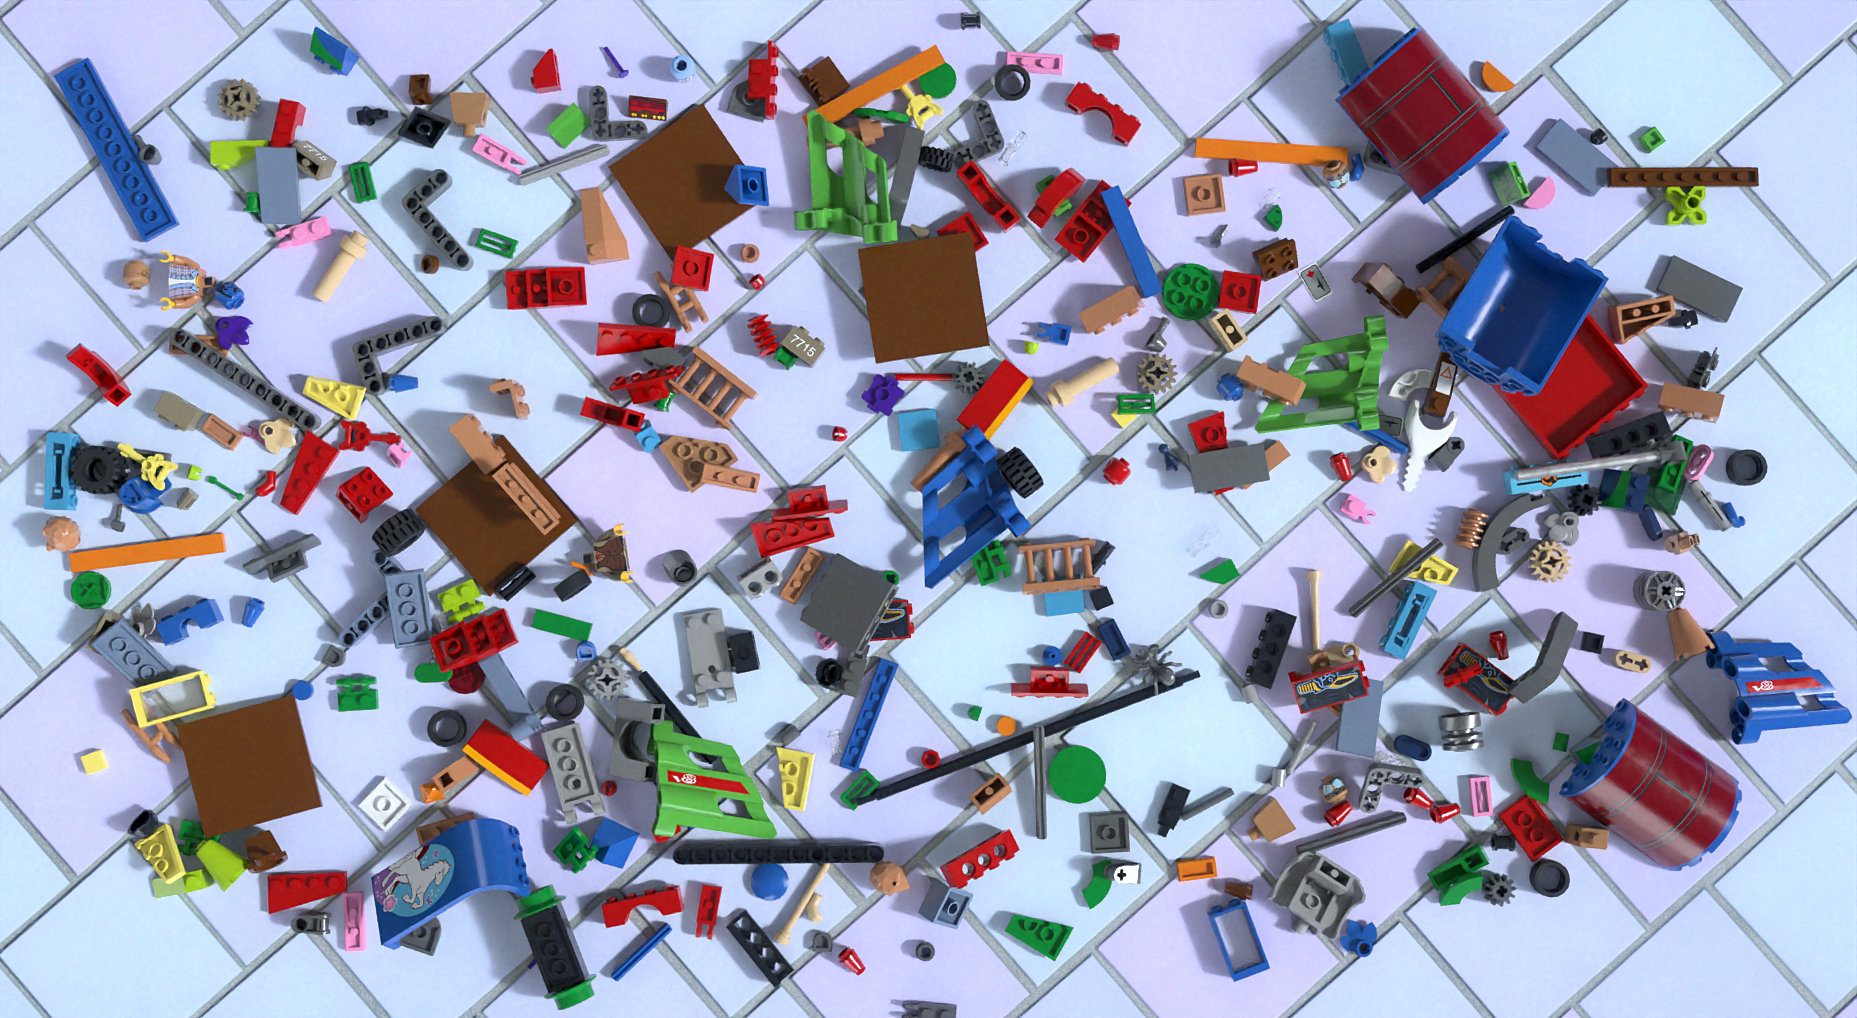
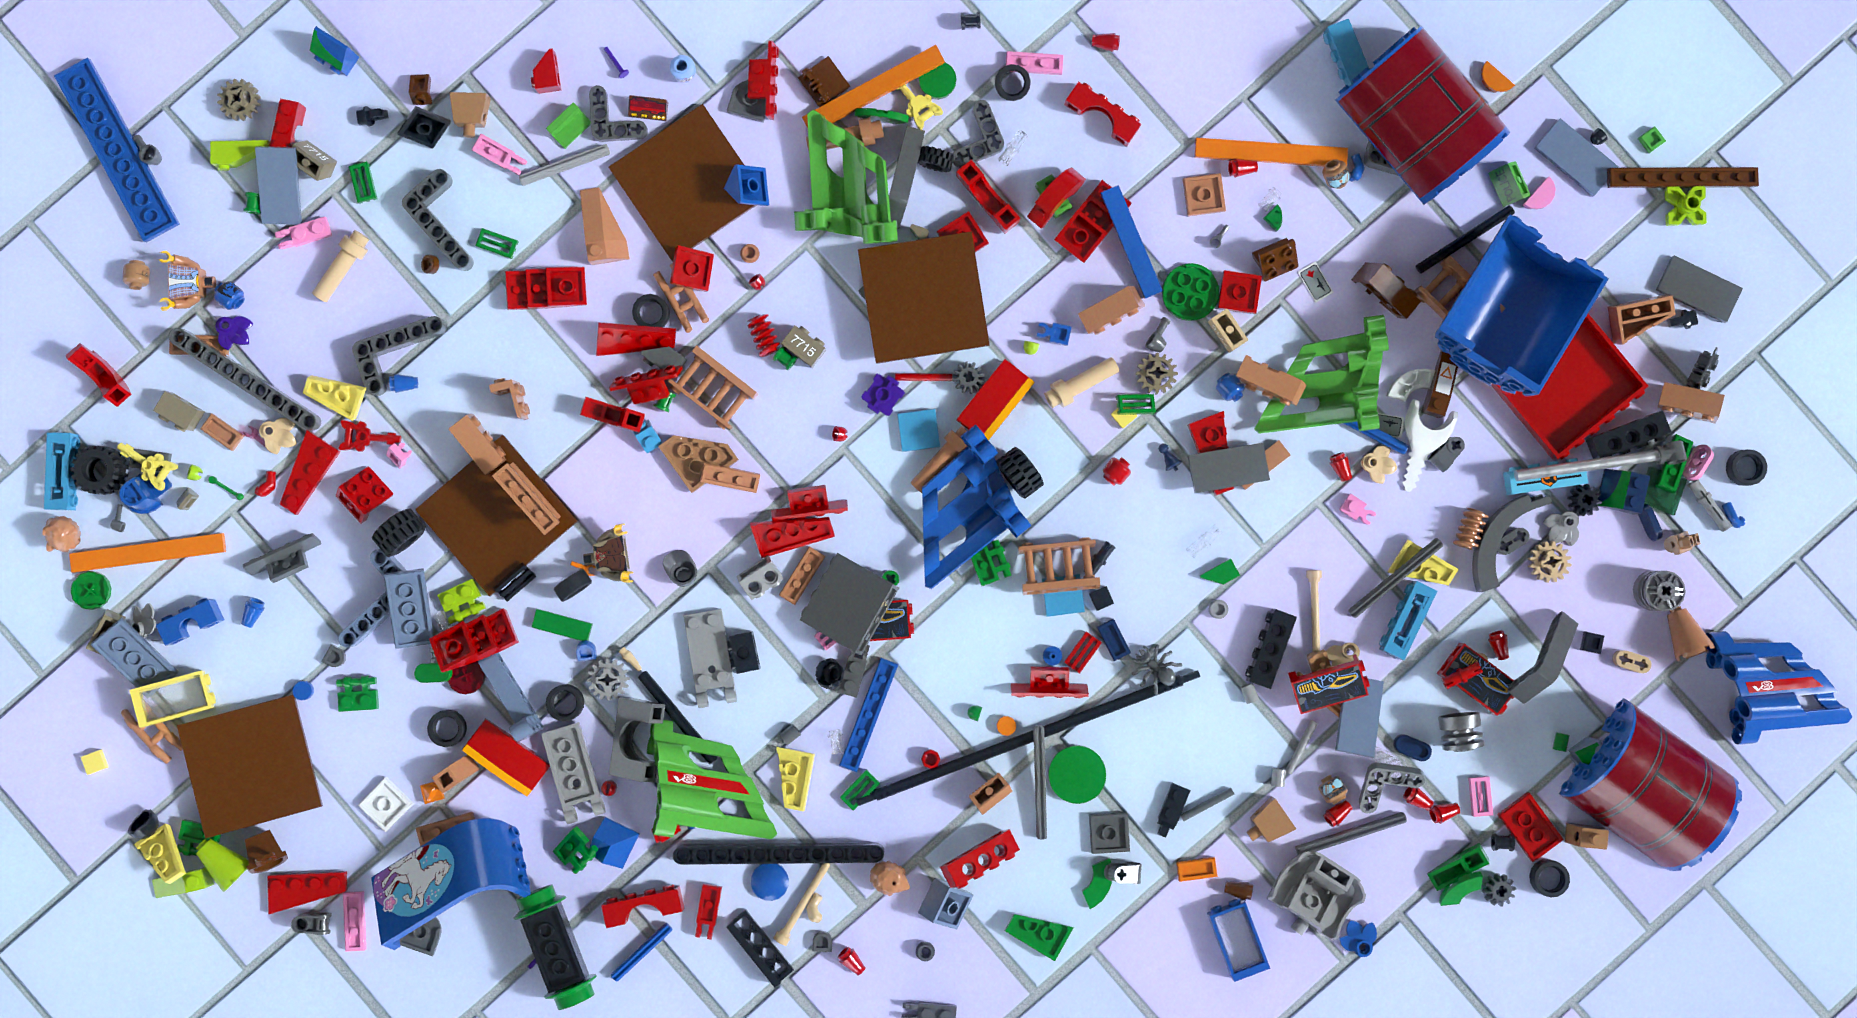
(1528, 781): green tile -> none

